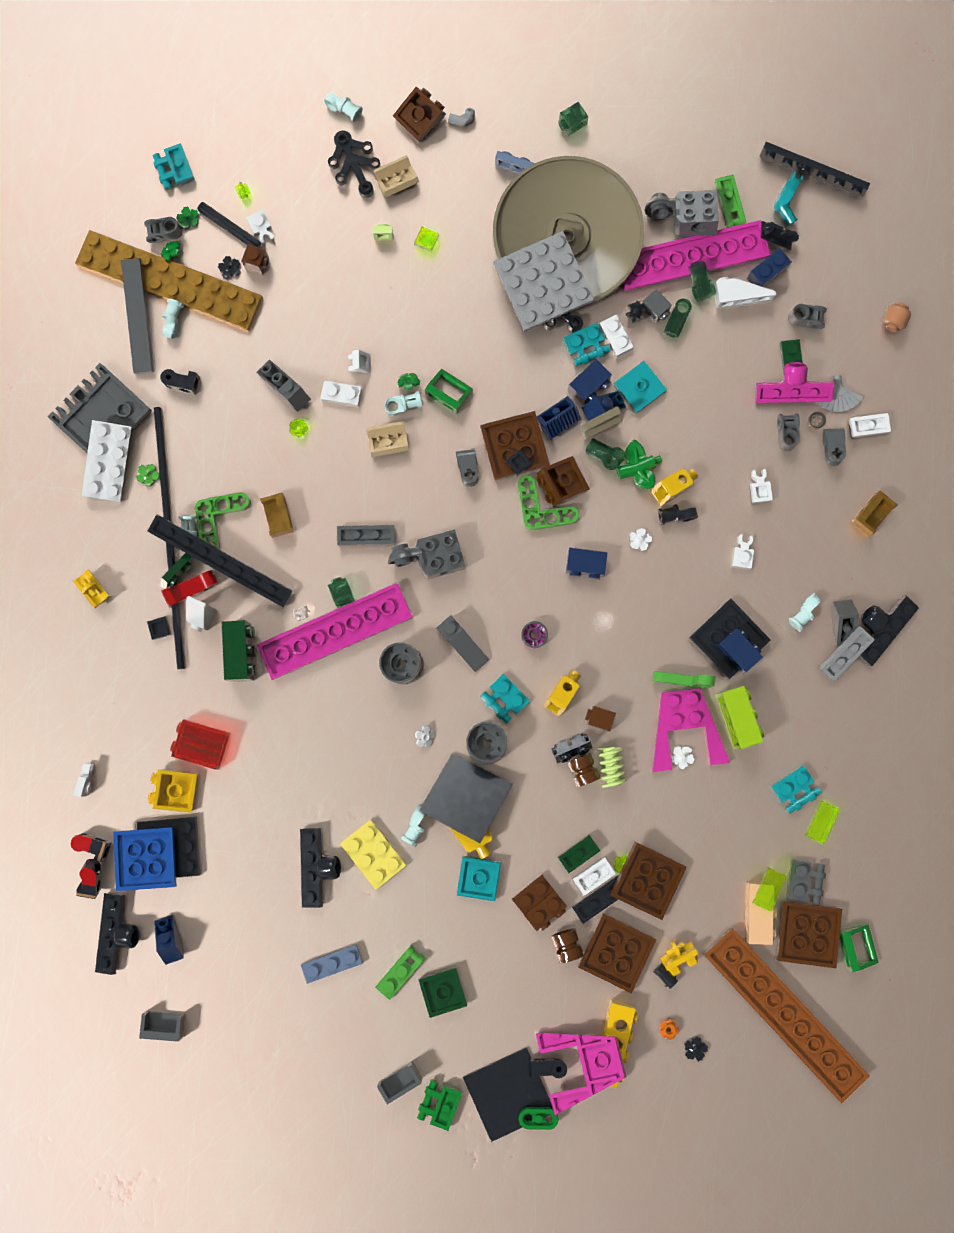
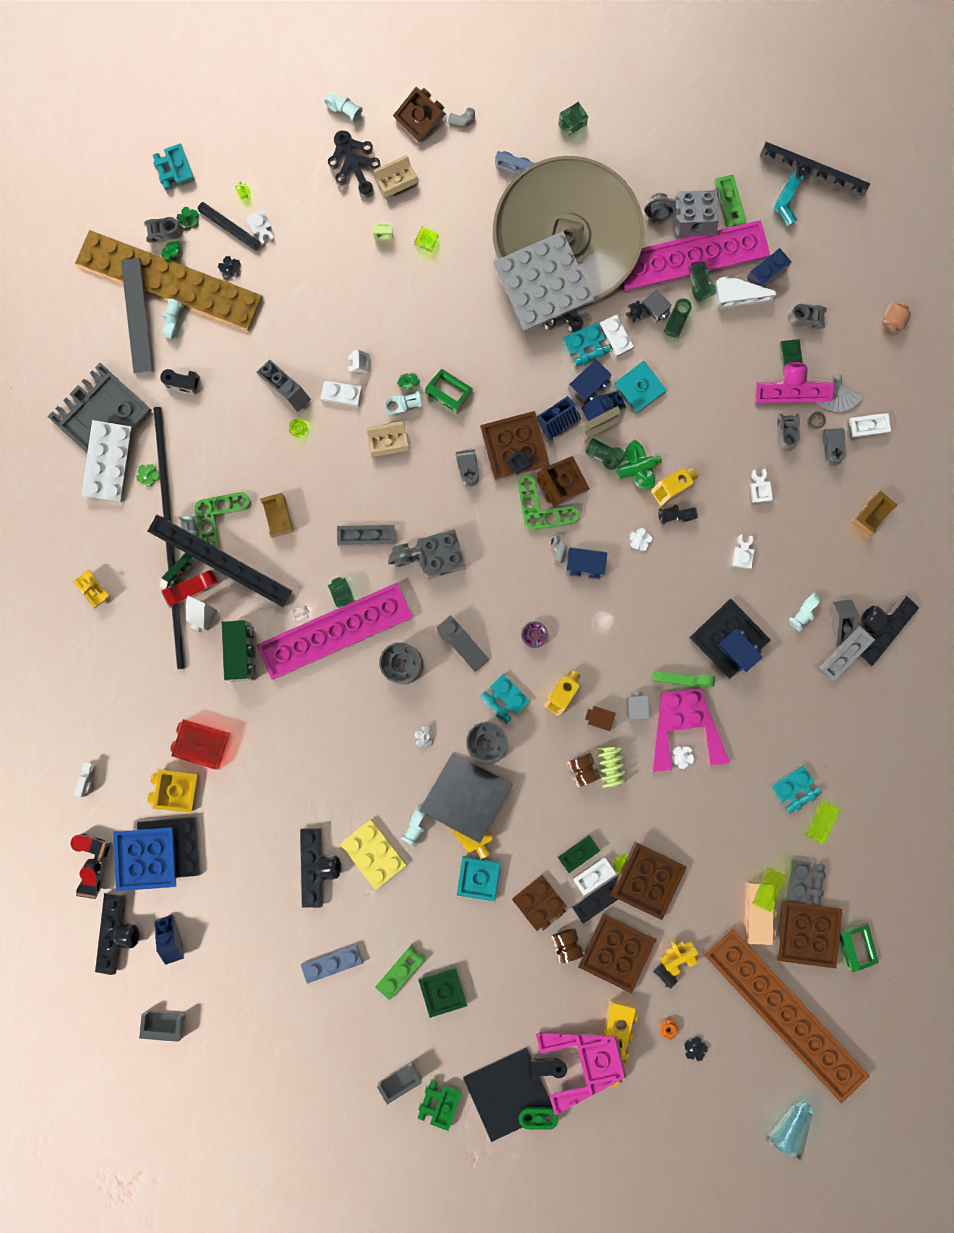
(159, 628): black tile -> none
(255, 259): reddish brown brick -> none
(559, 546): none -> light grey arm
(564, 752): black hinge -> none
(637, 706): none -> light grey brick
(740, 717): lime brick -> none
(777, 235): black hinge -> none
(792, 1130): none -> clear light blue cone

